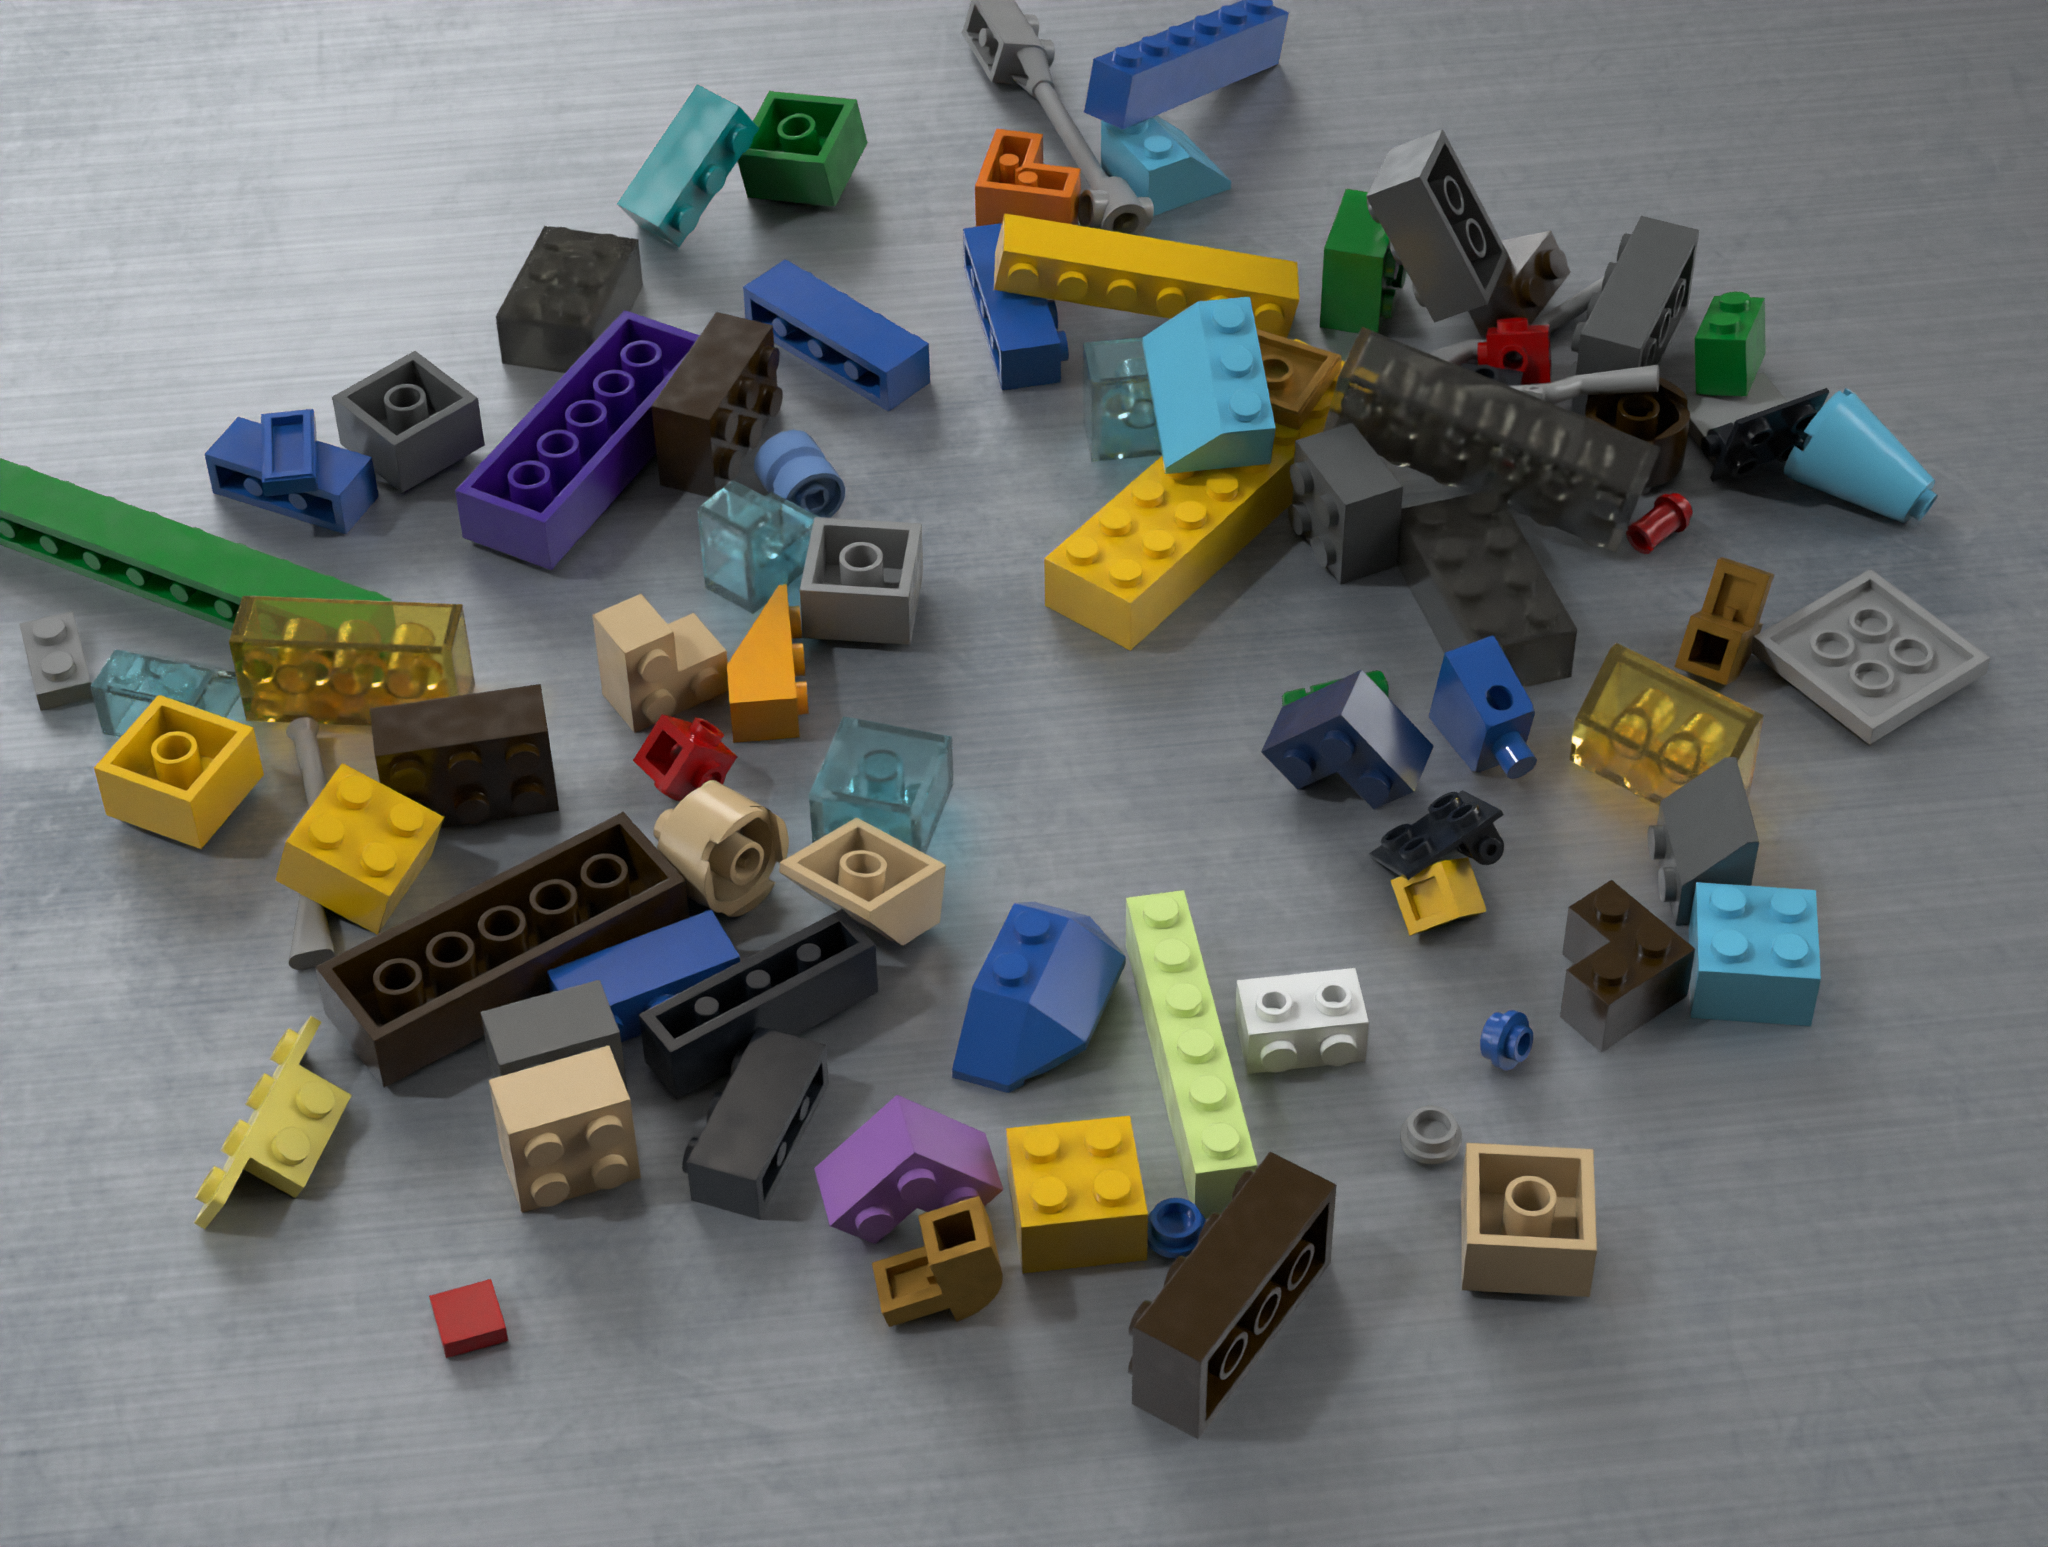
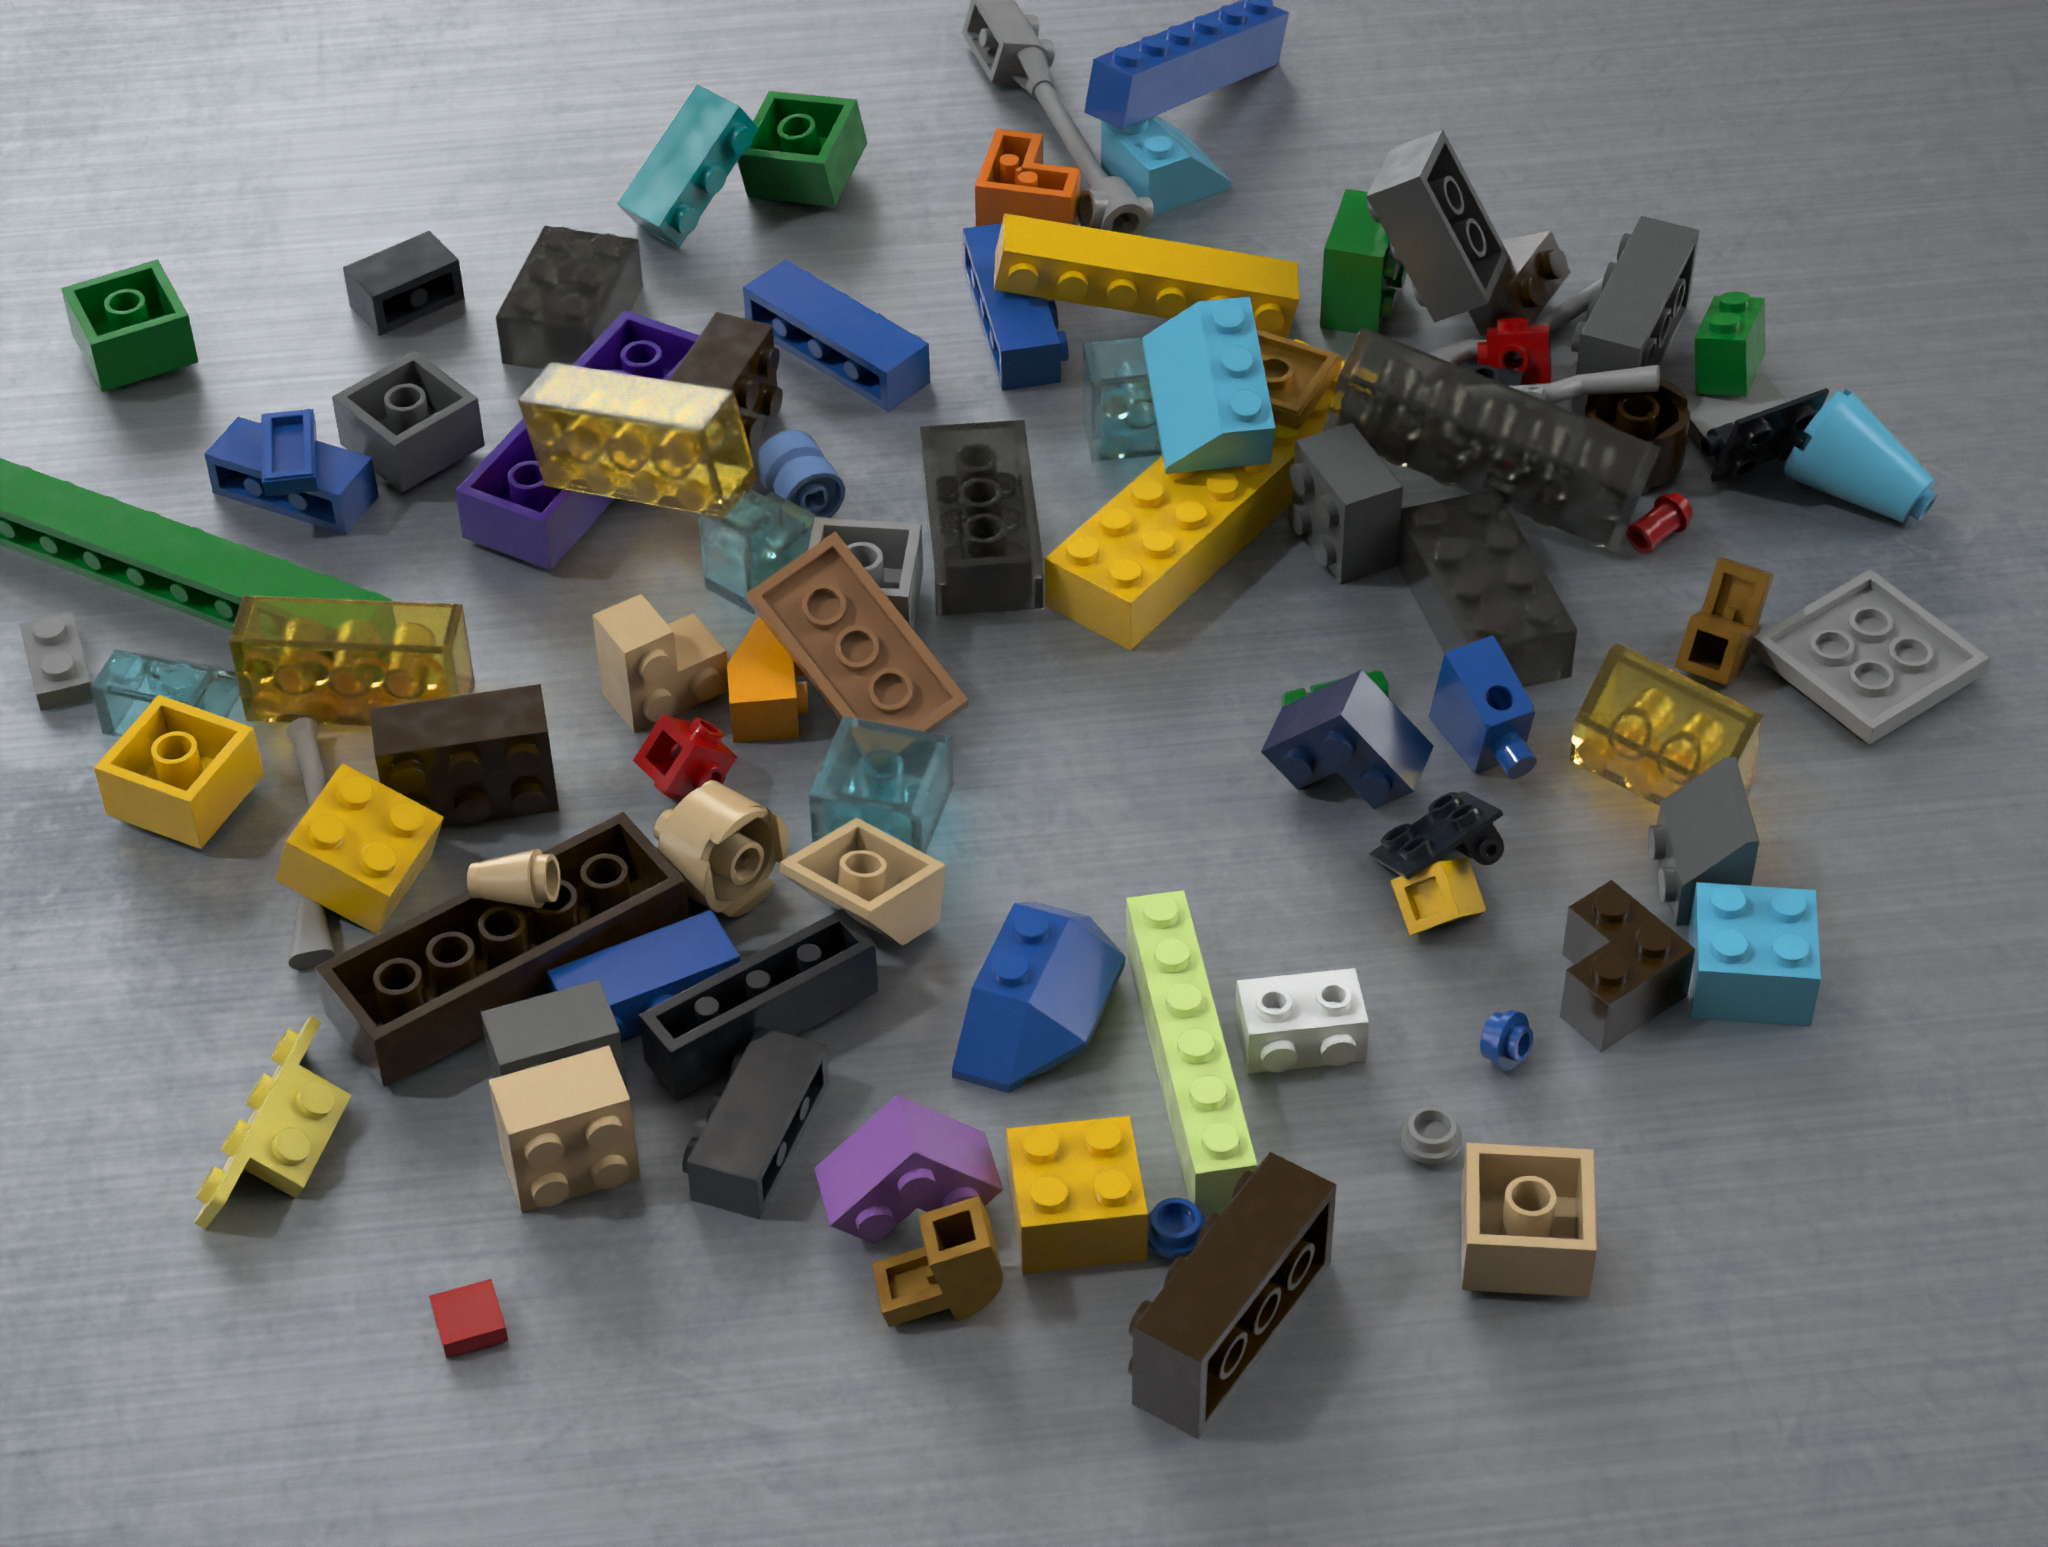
(130, 325): none -> green brick
(403, 283): none -> black brick
(517, 879): none -> tan cone
(638, 439): none -> clear yellow brick
(854, 641): none -> medium nougat plate
(981, 518): none -> clear smoke brick

